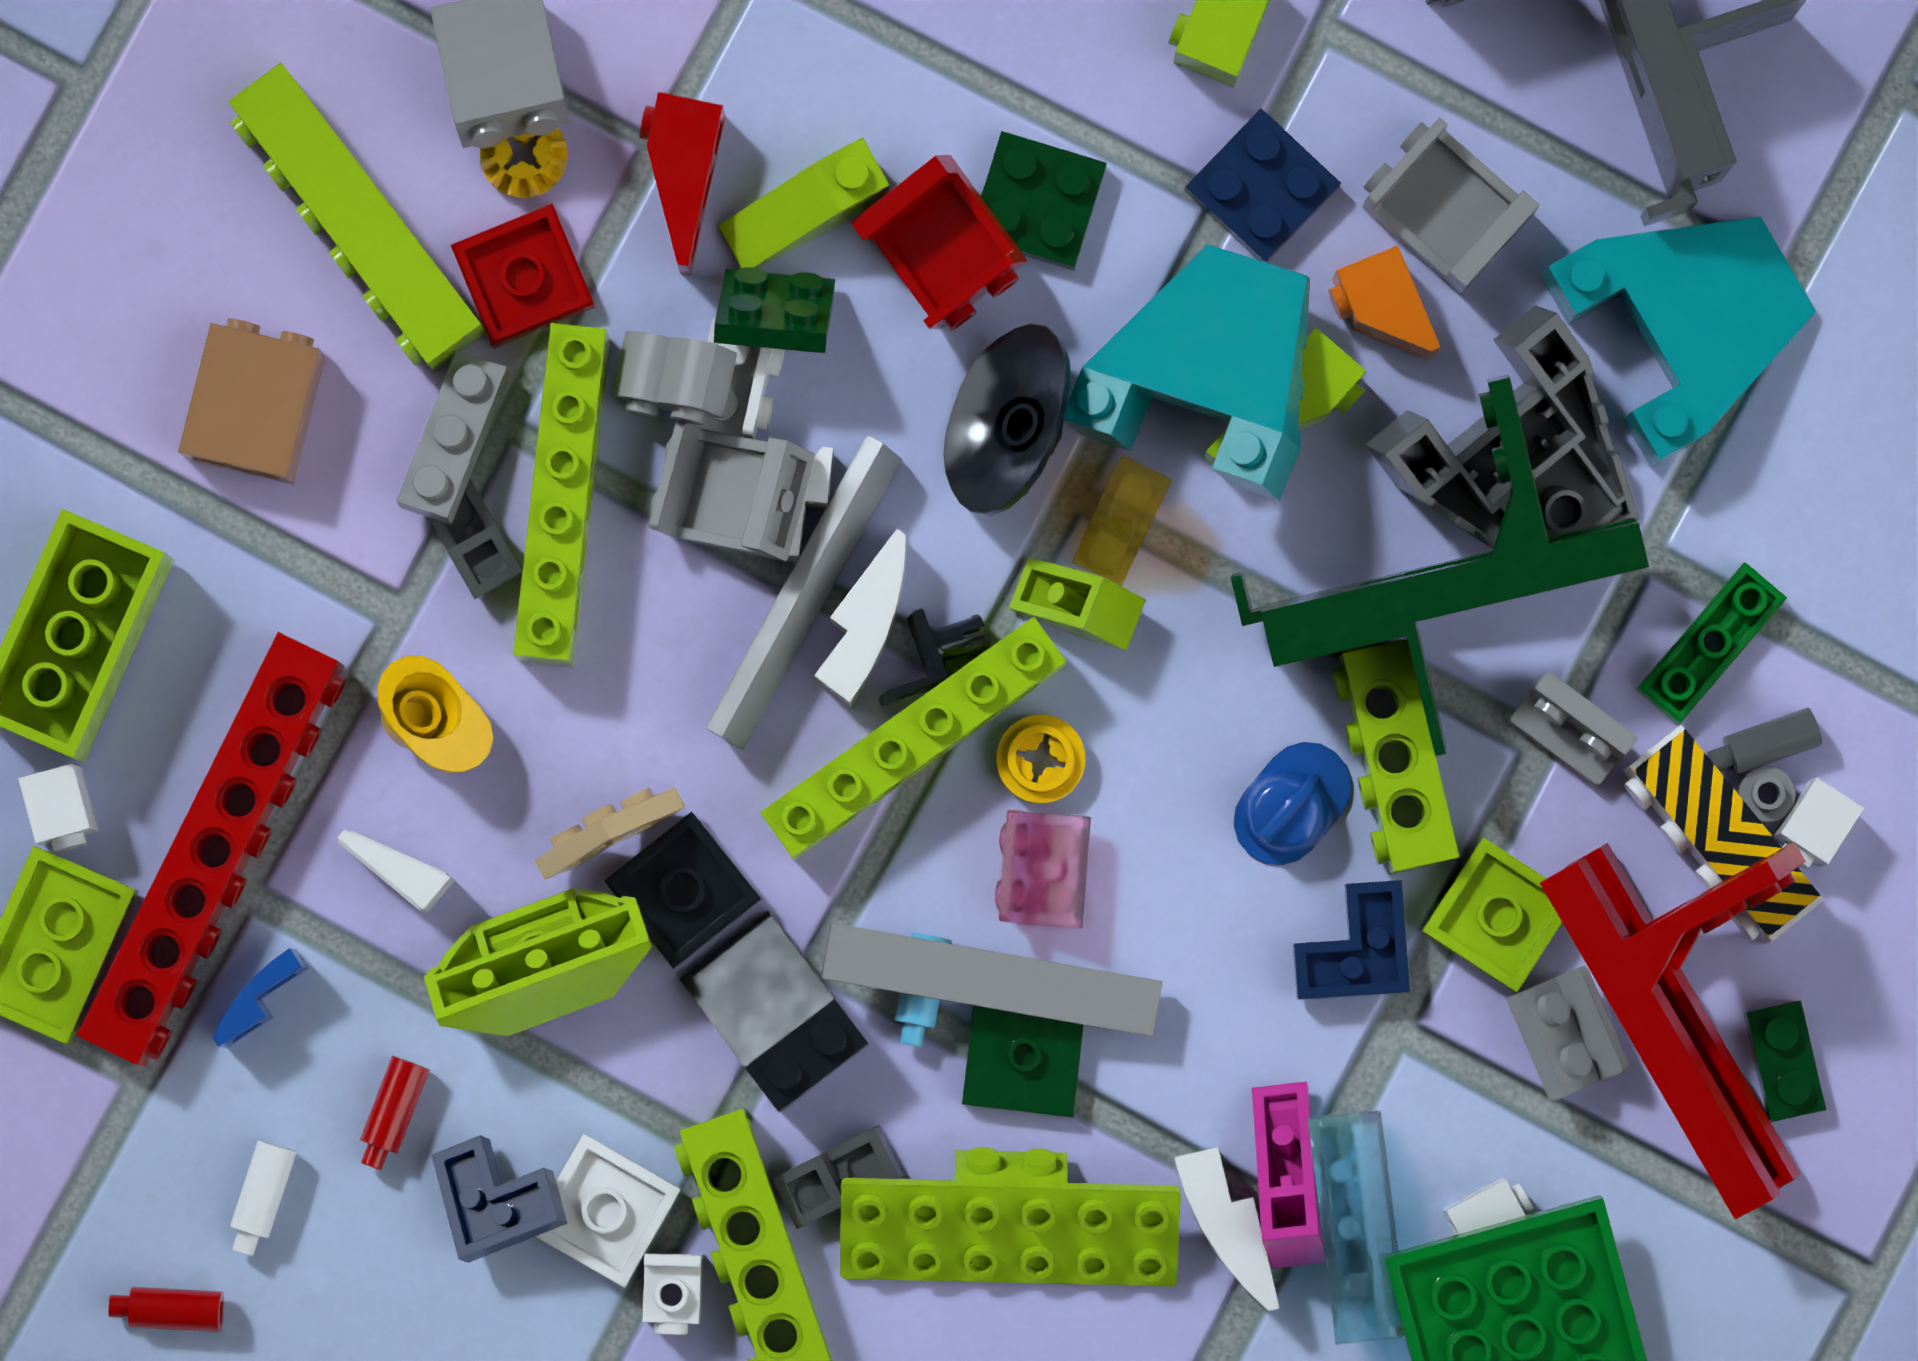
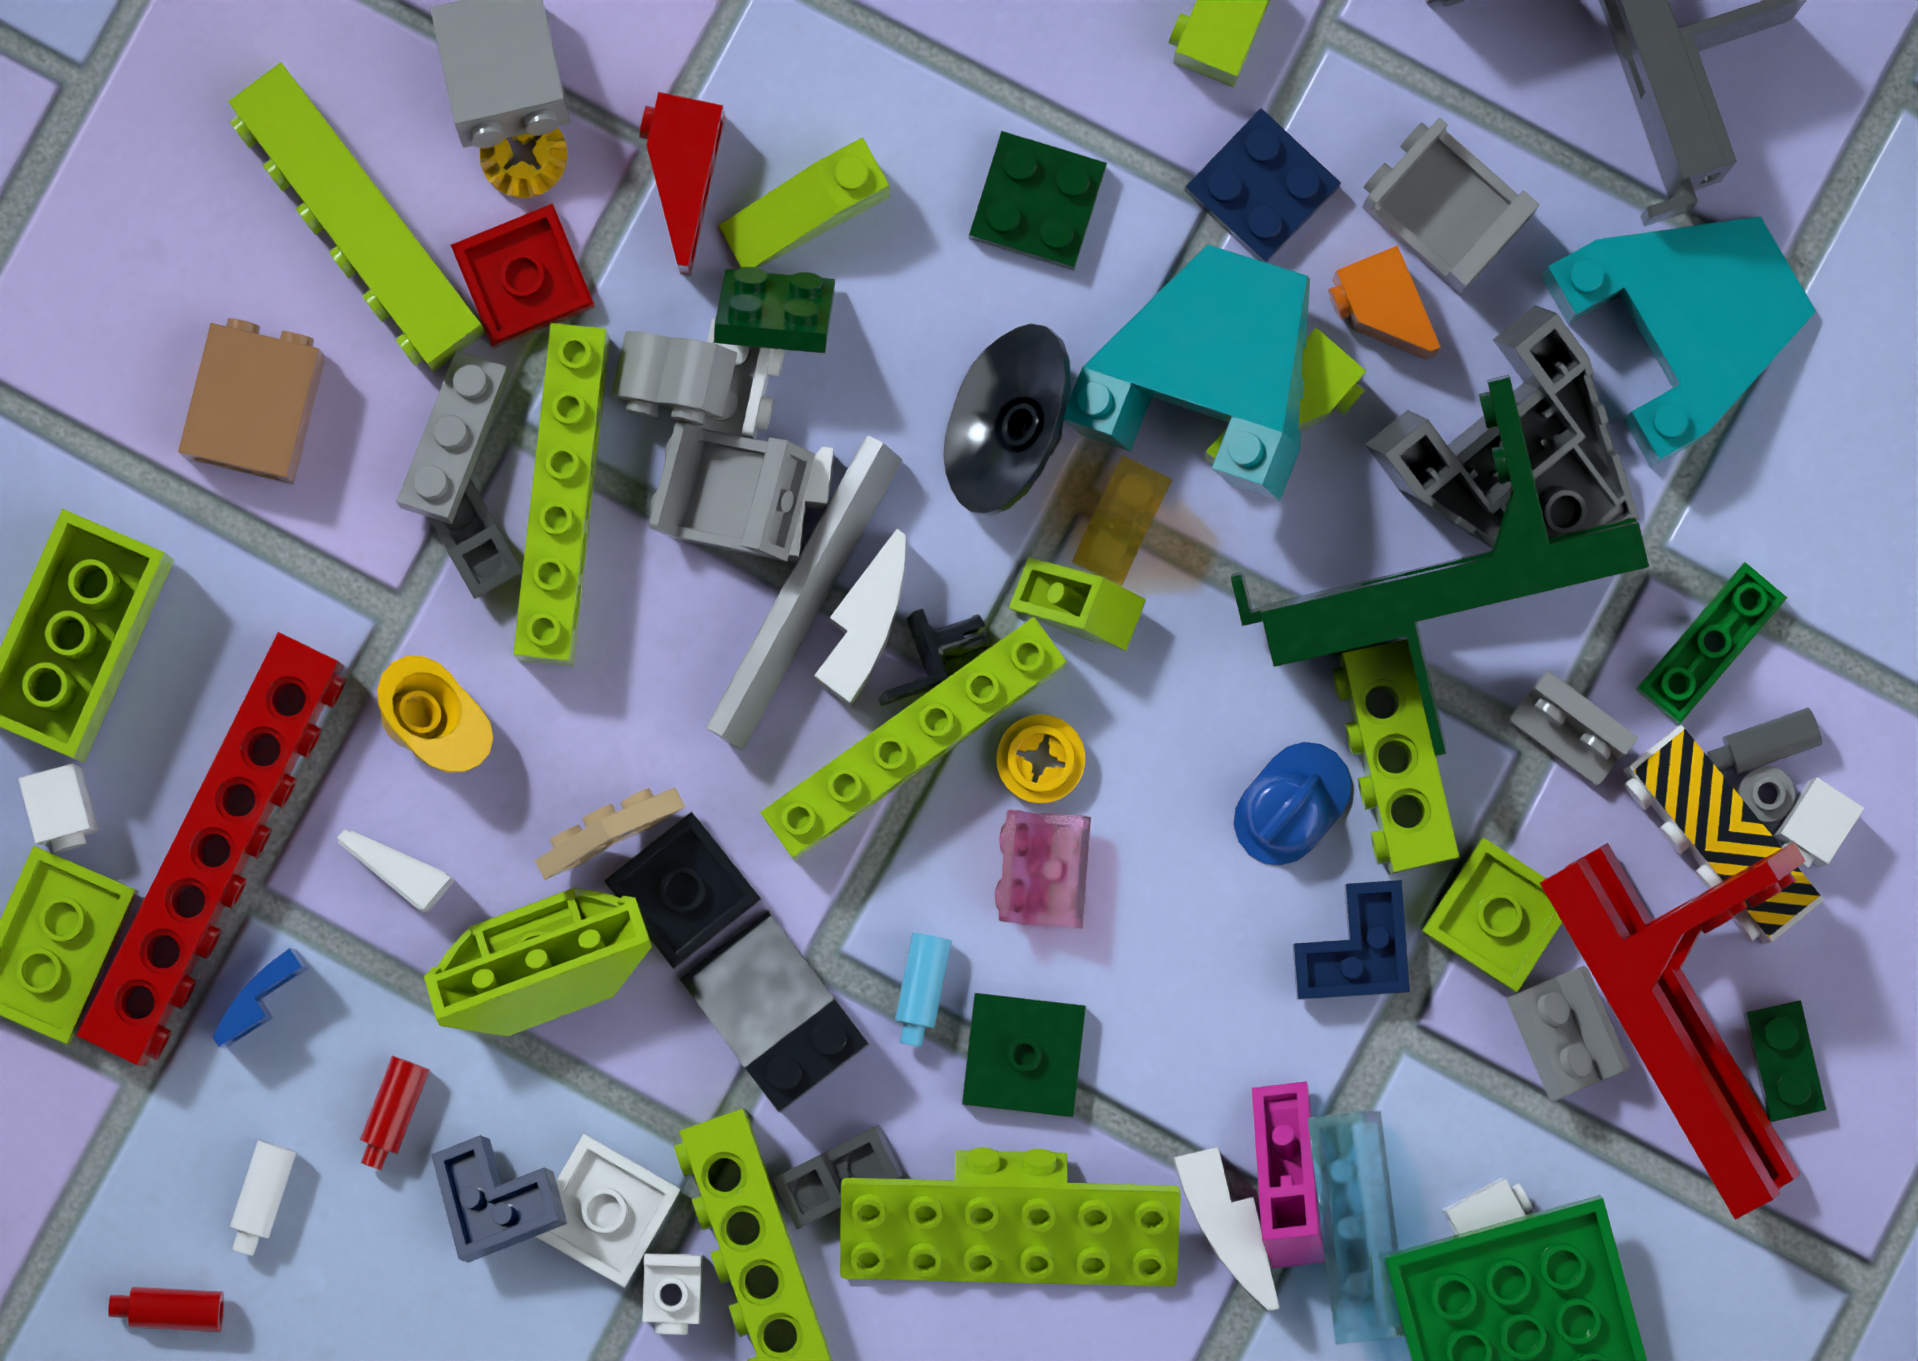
(942, 242): red panel -> none
(991, 979): light grey tile -> none

